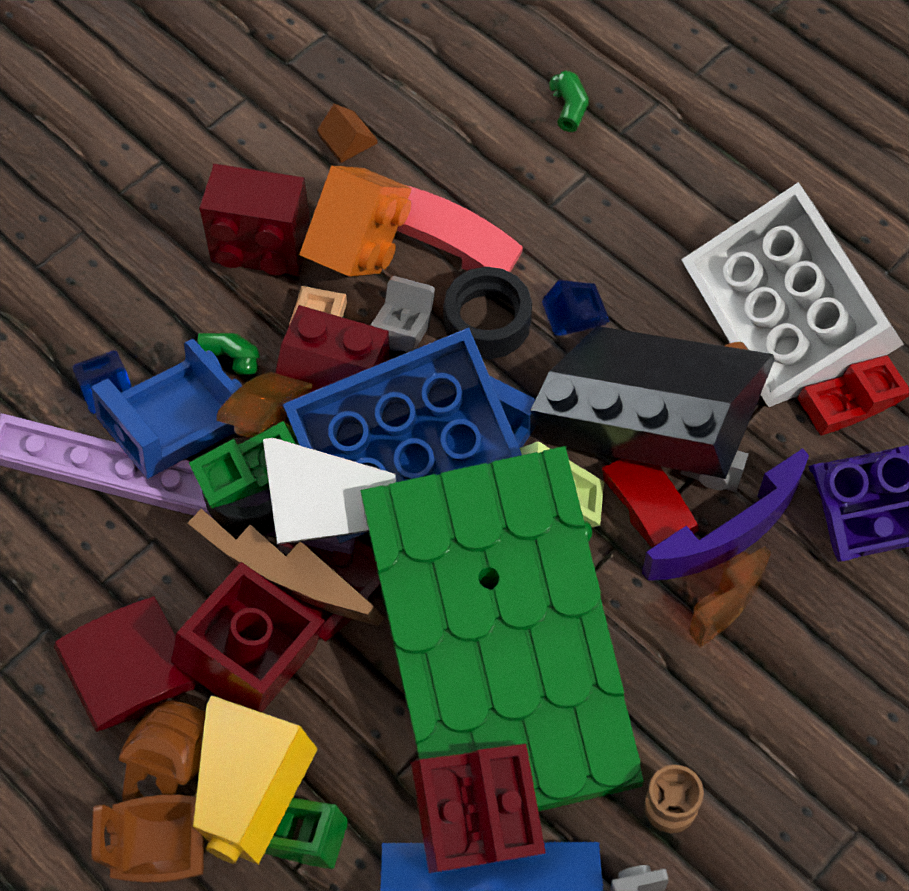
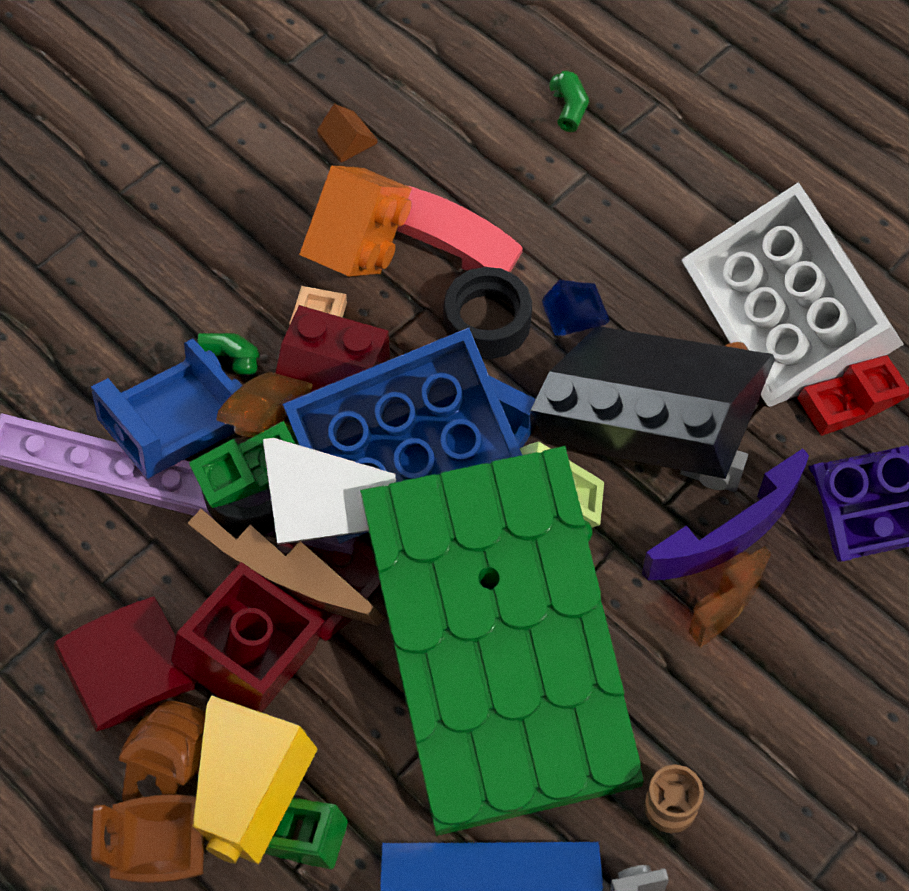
(98, 369): clear blue slope -> none
(255, 219): dark red brick -> none
(405, 313): light grey bracket -> none
(477, 808): dark red slope -> none
(651, 497): red slope -> none

